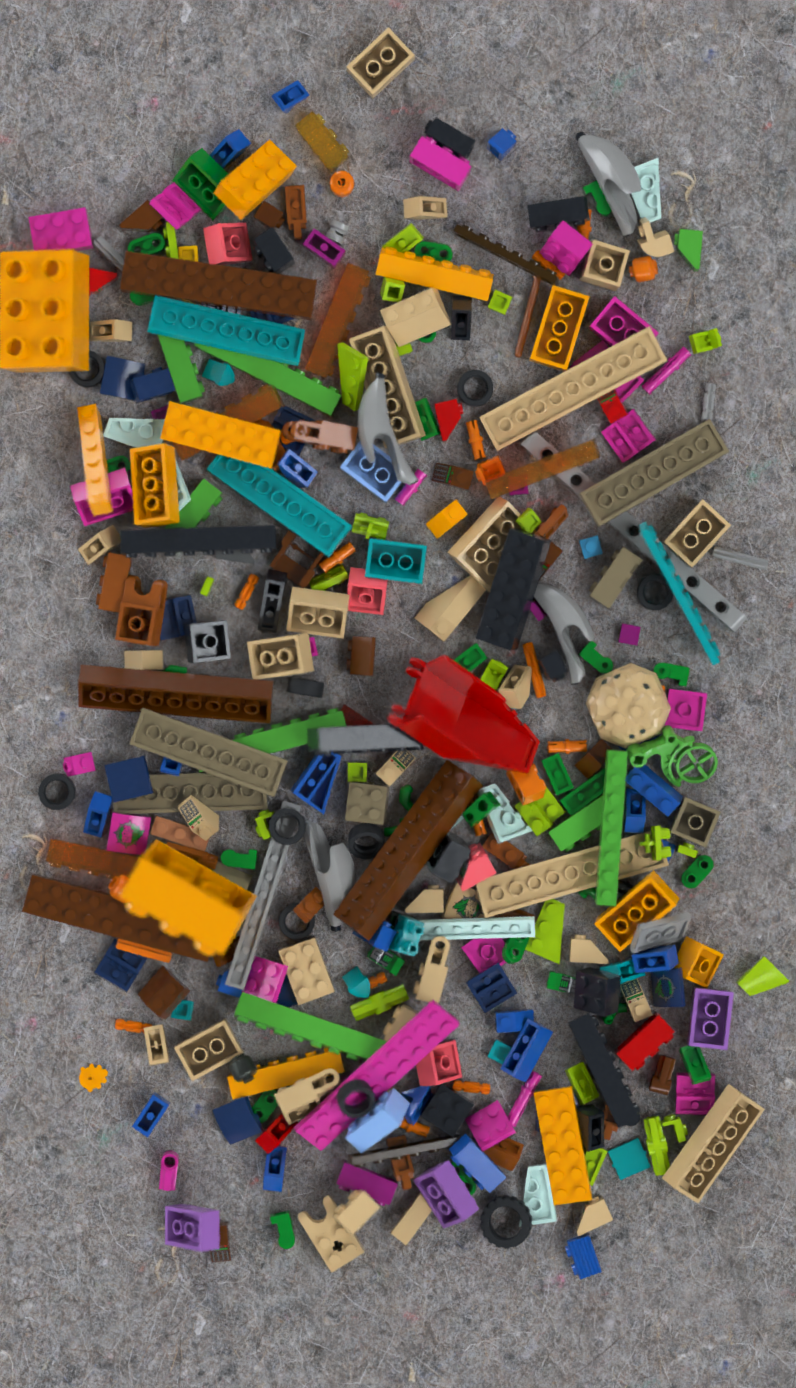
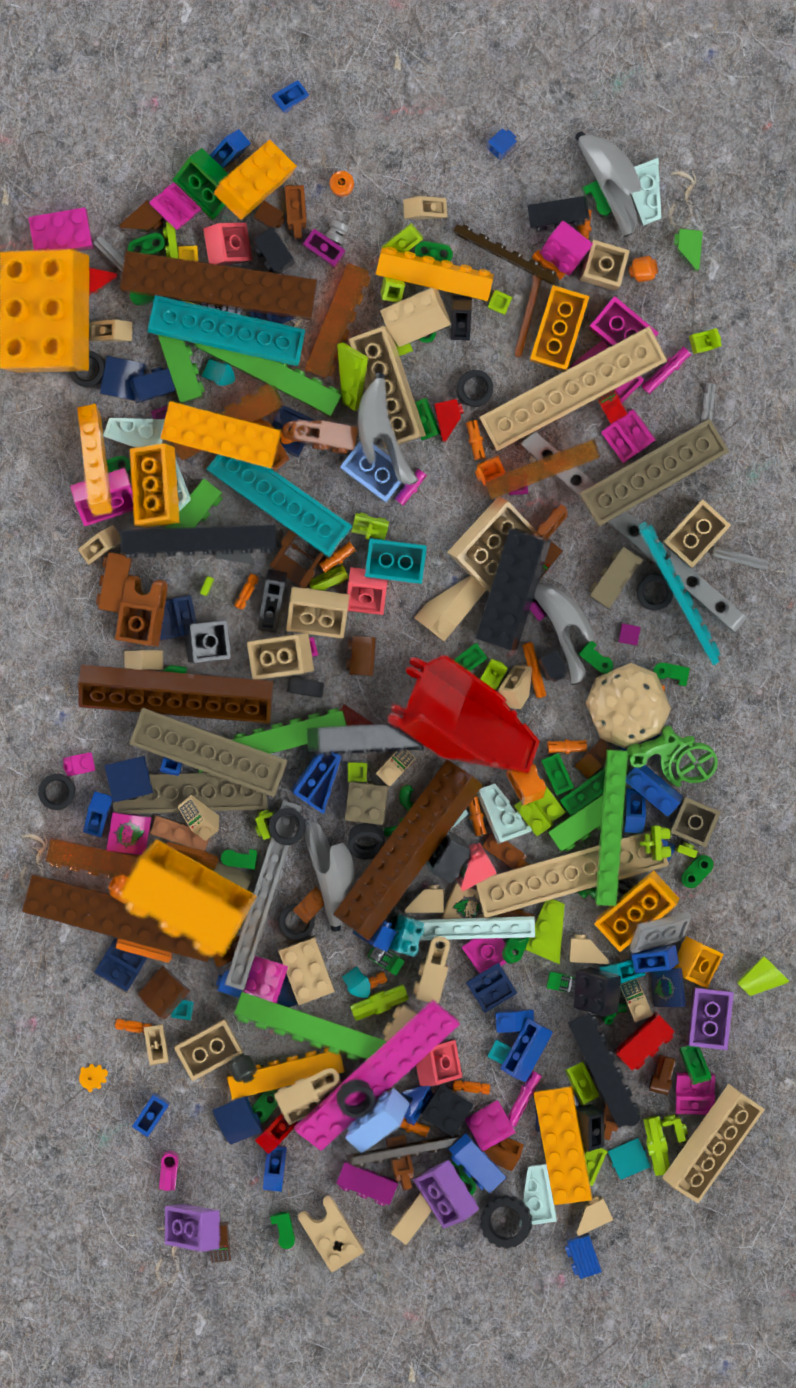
(296, 469): blue slope -> none
(322, 141): clear yellow brick -> none
(355, 1211): tan brick -> none
(380, 63): tan brick -> none
(440, 163): dark pink brick -> none
(446, 519): light orange slope -> none
(449, 137): black window -> none
(452, 476): reddish brown slope -> none
(480, 808): green leg -> none
(528, 520): lime tile -> none
(590, 547): dark azure plate -> none
(654, 244): tan brick -> none
(686, 709): dark pink plate -> none

